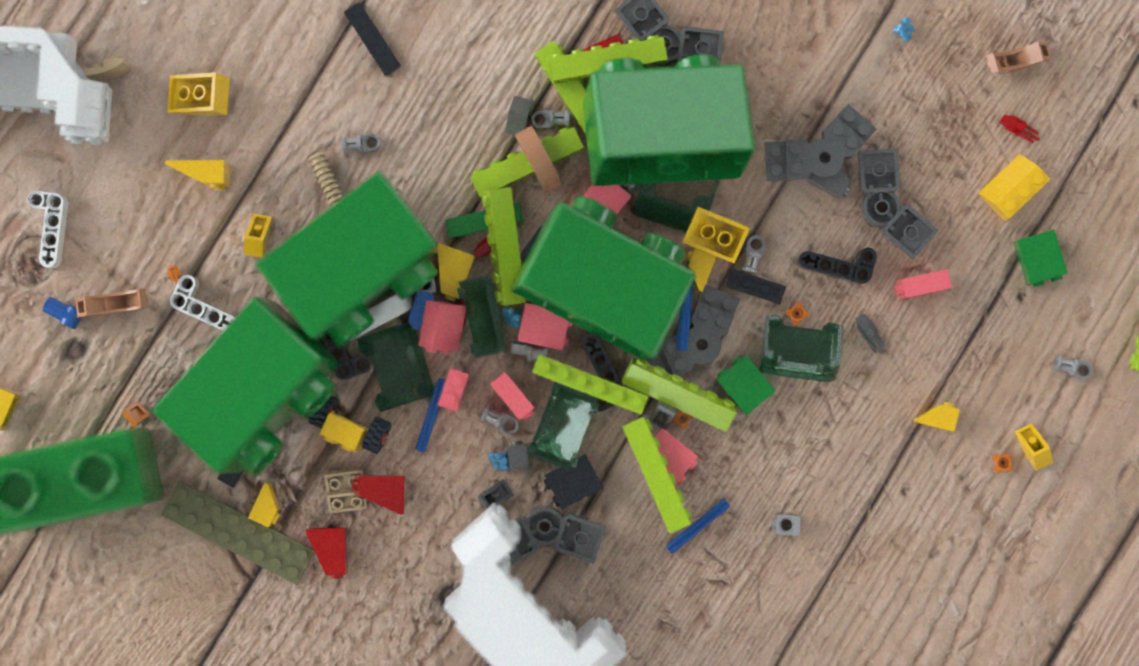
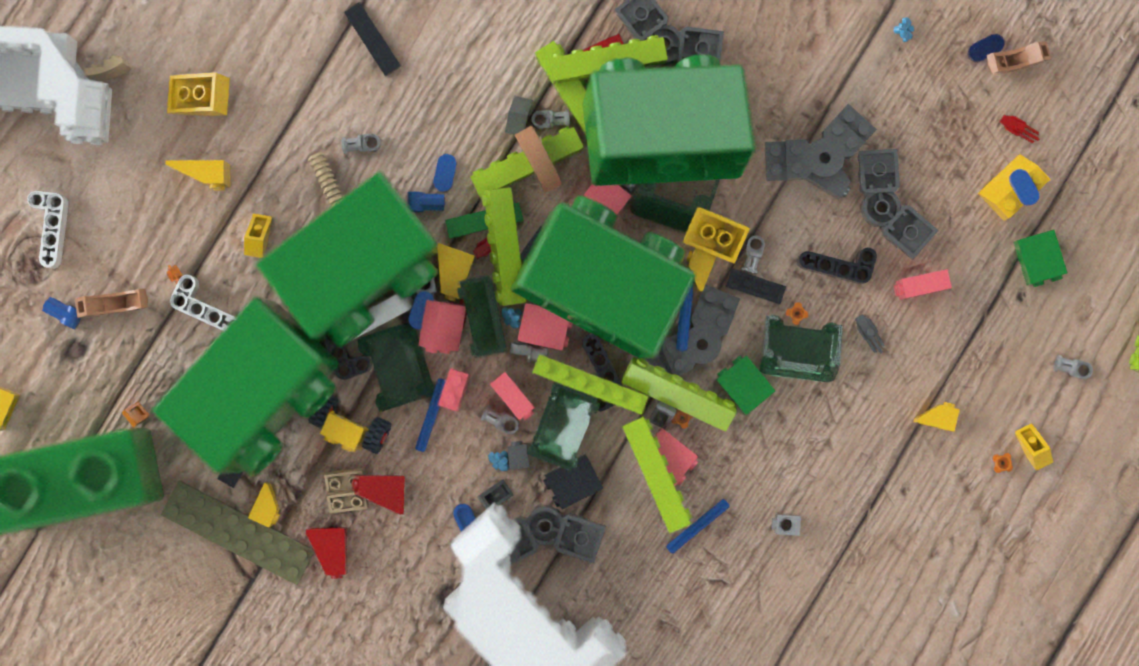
(425, 202): none -> blue piece
(445, 172): none -> blue tile
(464, 516): none -> blue tile
(992, 44): none -> clear blue tile
(1024, 187): none -> blue tile

